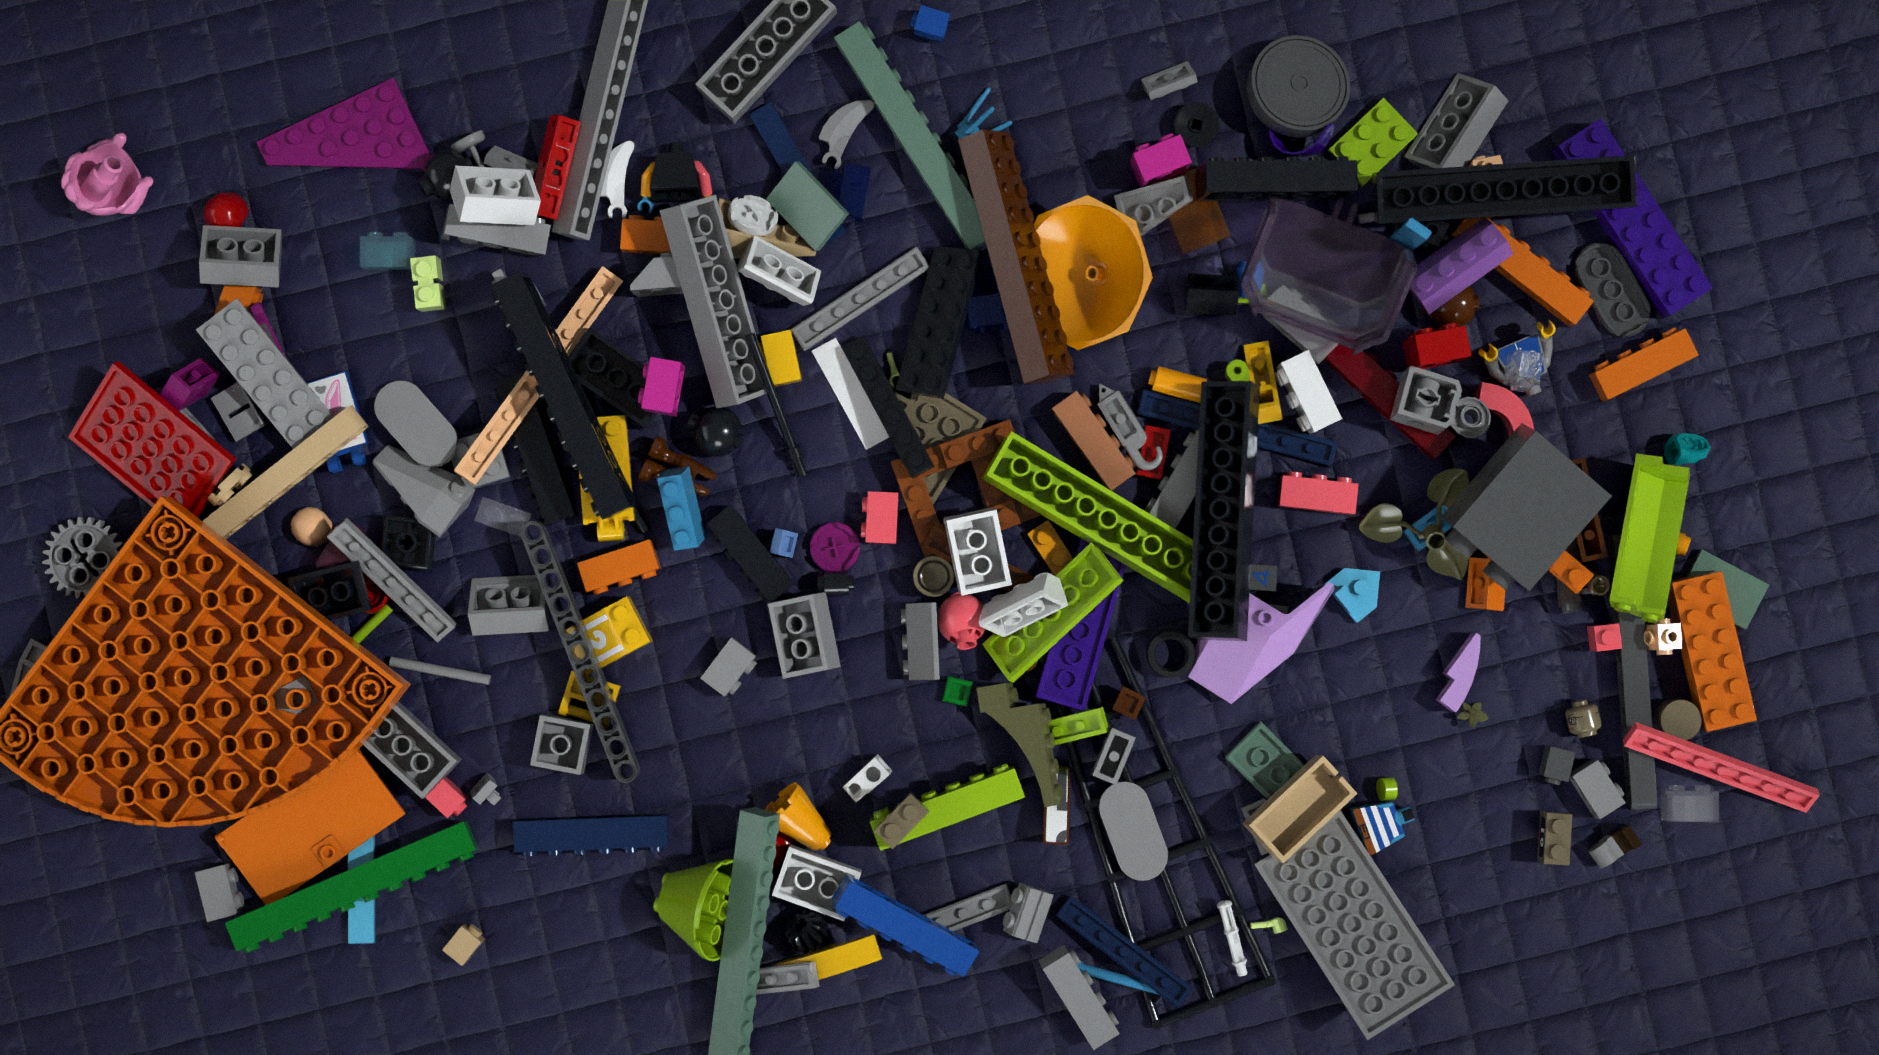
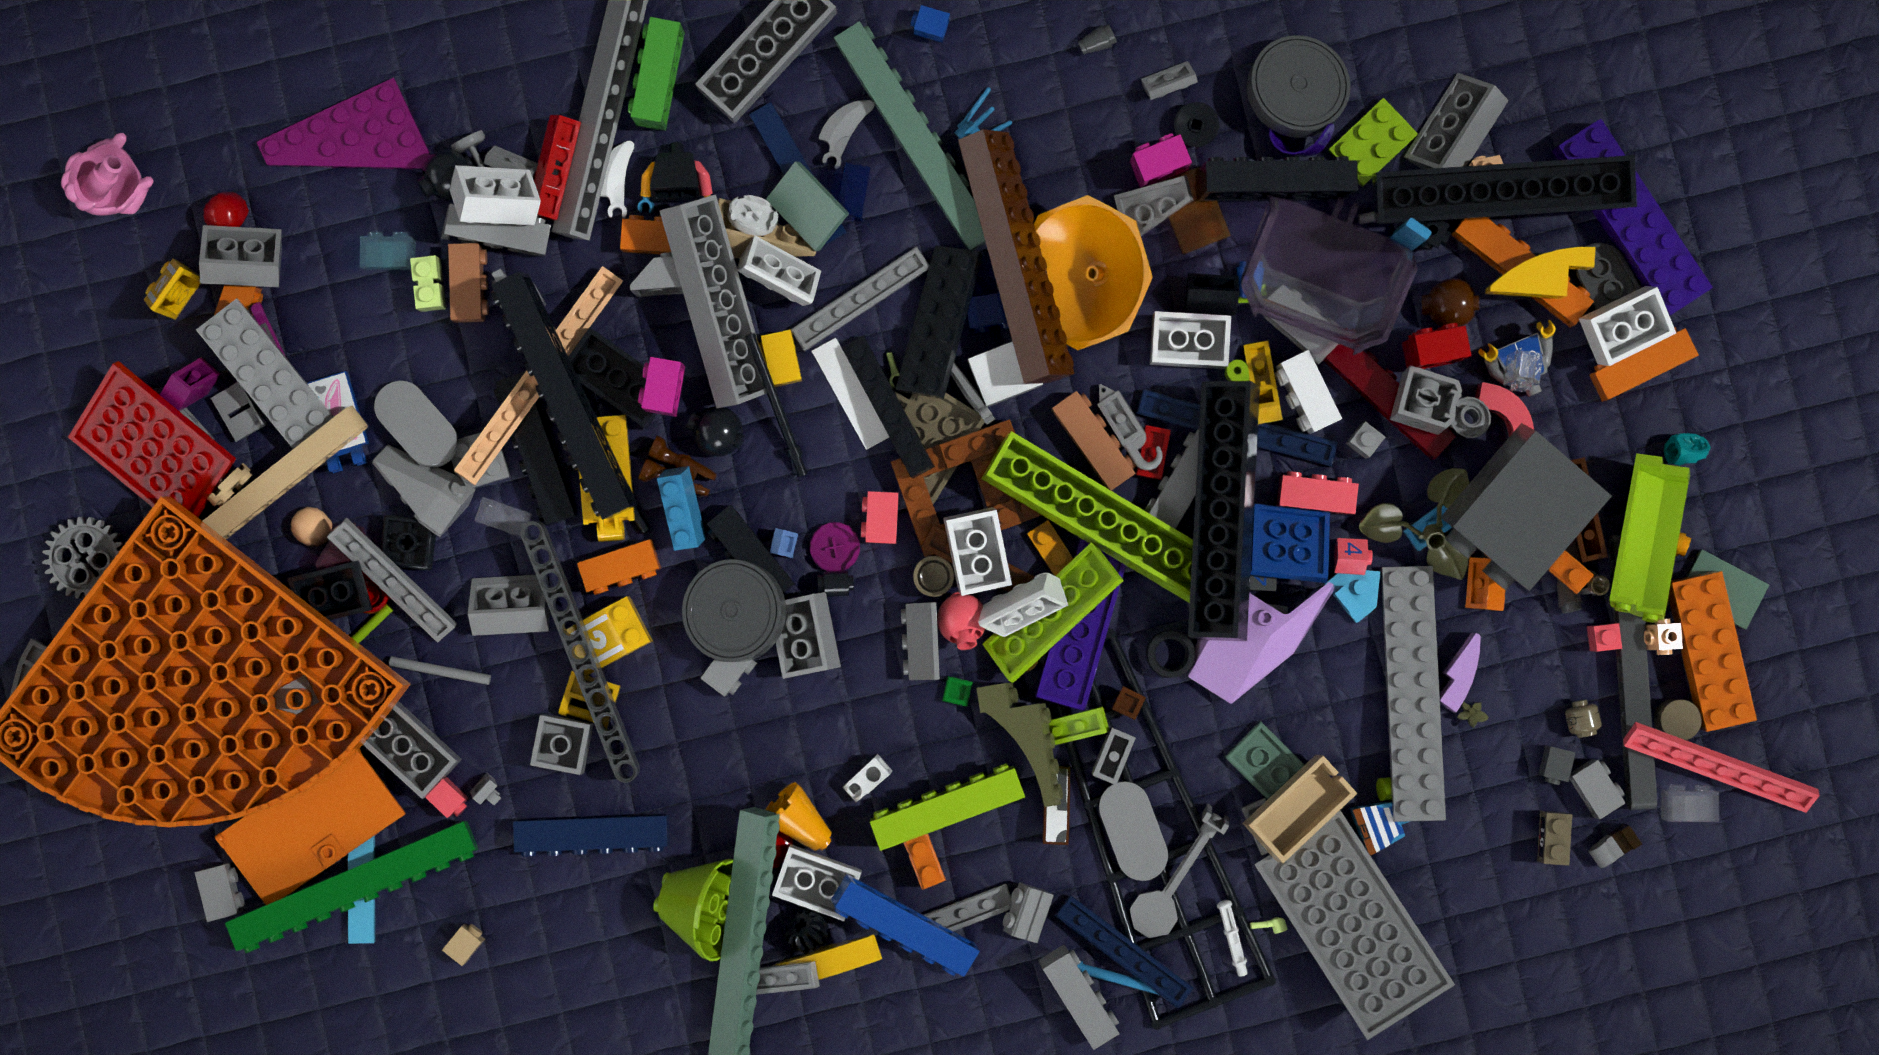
(172, 289): none -> yellow slope
(467, 282): none -> nougat brick
(657, 73): none -> bright green brick
(734, 611): none -> dark grey brick
(901, 820): dark tan brick -> none
(925, 861): none -> orange brick
(971, 394): none -> light grey piece
(999, 375): none -> white brick
(1098, 39): none -> dark grey cone
(1155, 911): none -> light grey piece
(1176, 383): light orange brick -> none
(1190, 340): none -> white brick
(1290, 543): none -> blue plate
(1351, 556): none -> coral brick
(1365, 440): none -> light grey brick
(1413, 694): none -> light grey plate
(1459, 264): medium lavender slope -> none
(1544, 275): none -> yellow slope
(1627, 325): none -> white brick

